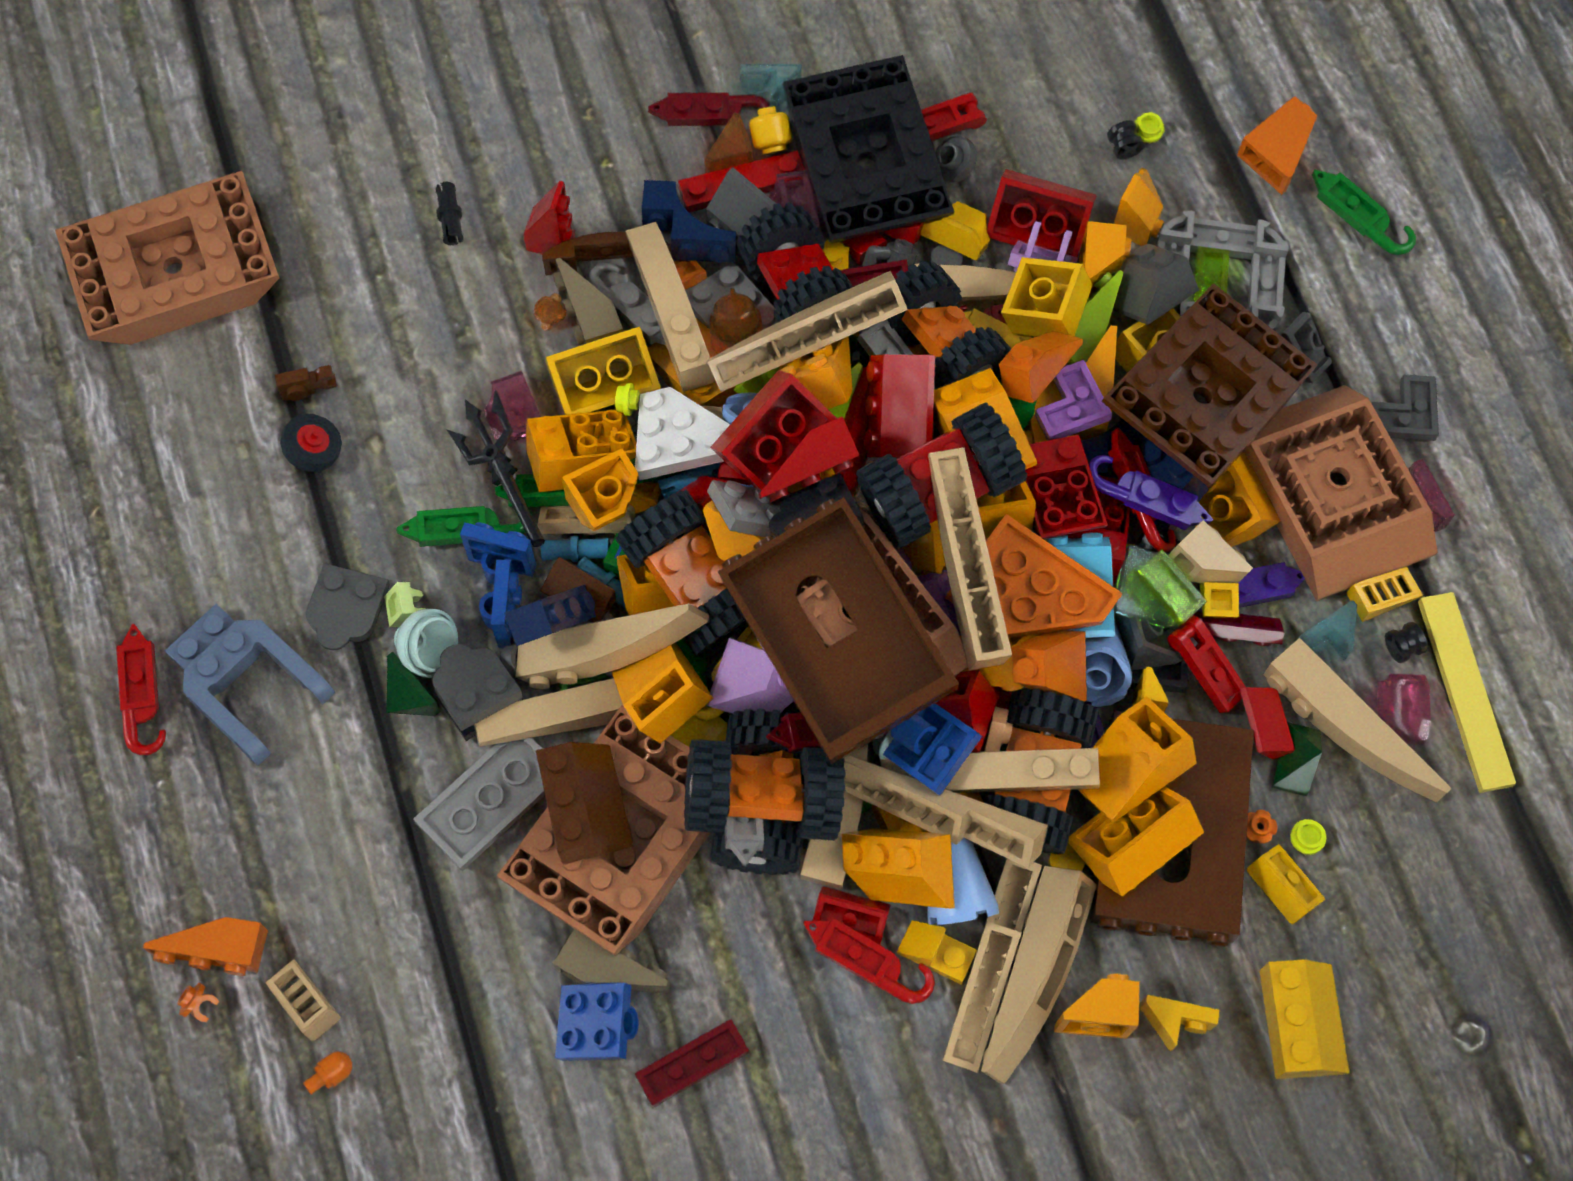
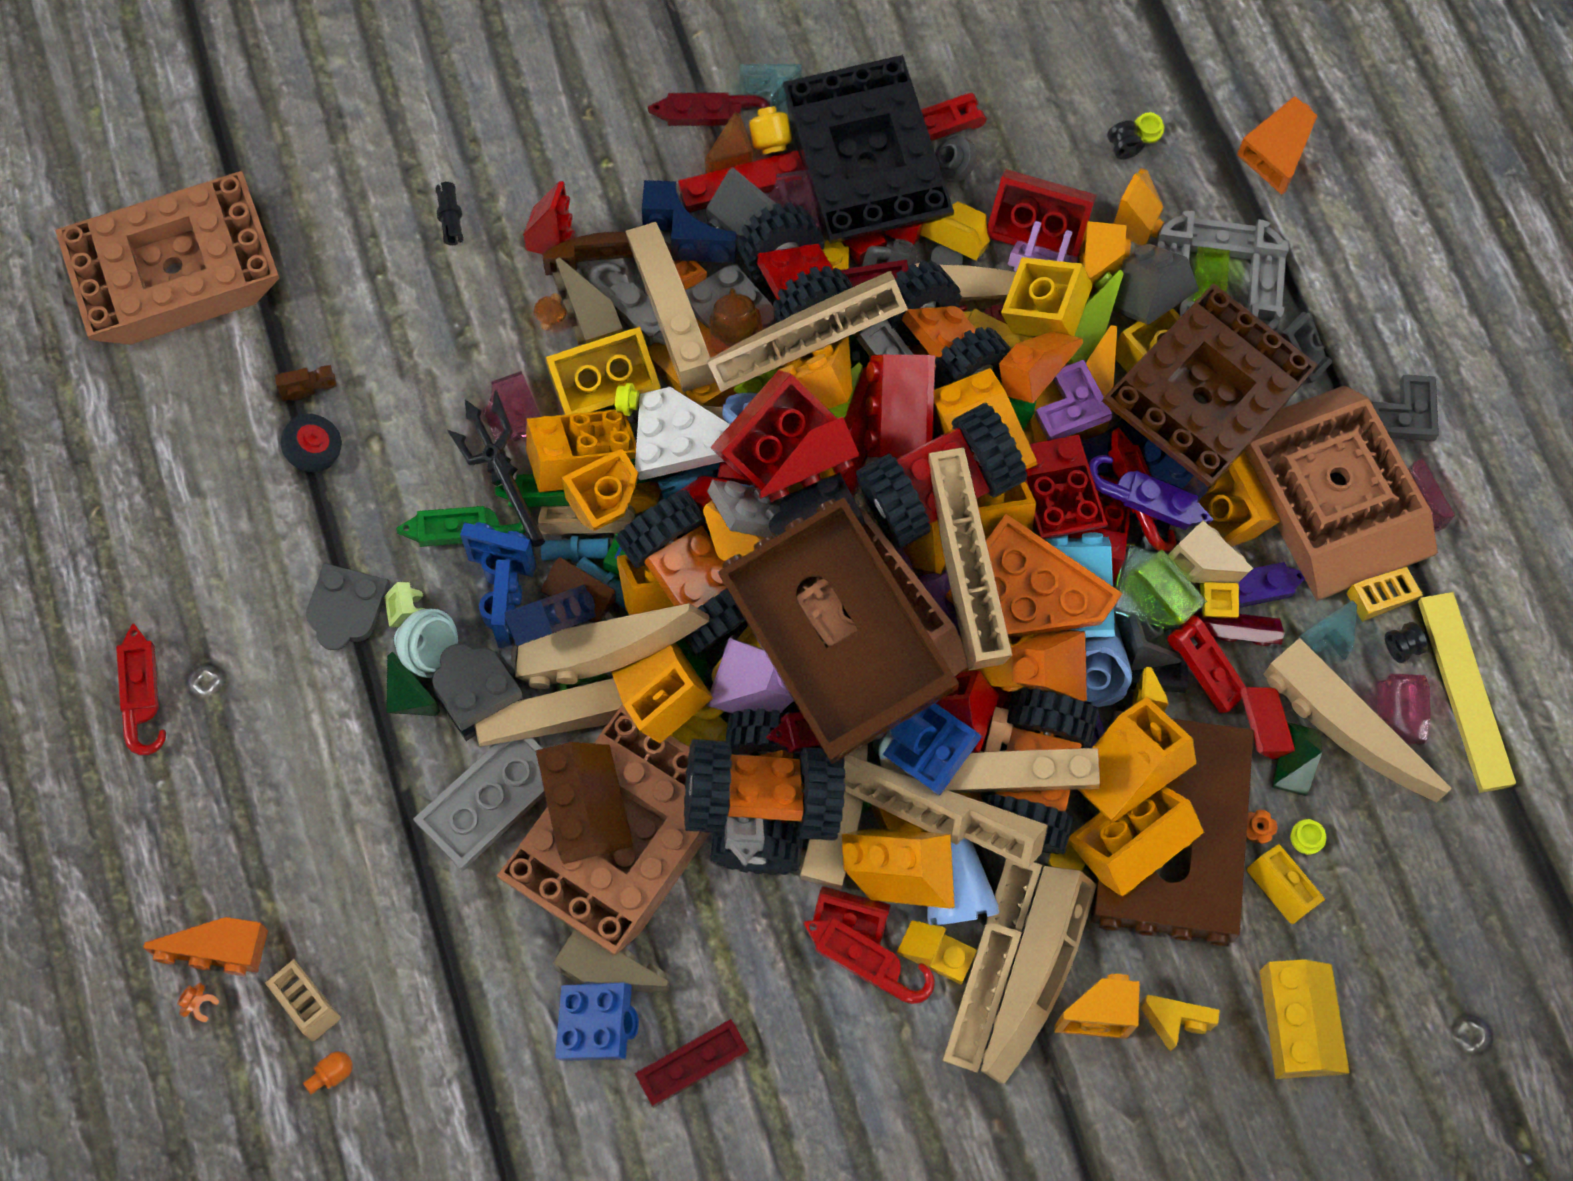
(218, 652): sand blue plate -> none
(1359, 210): green plate -> none

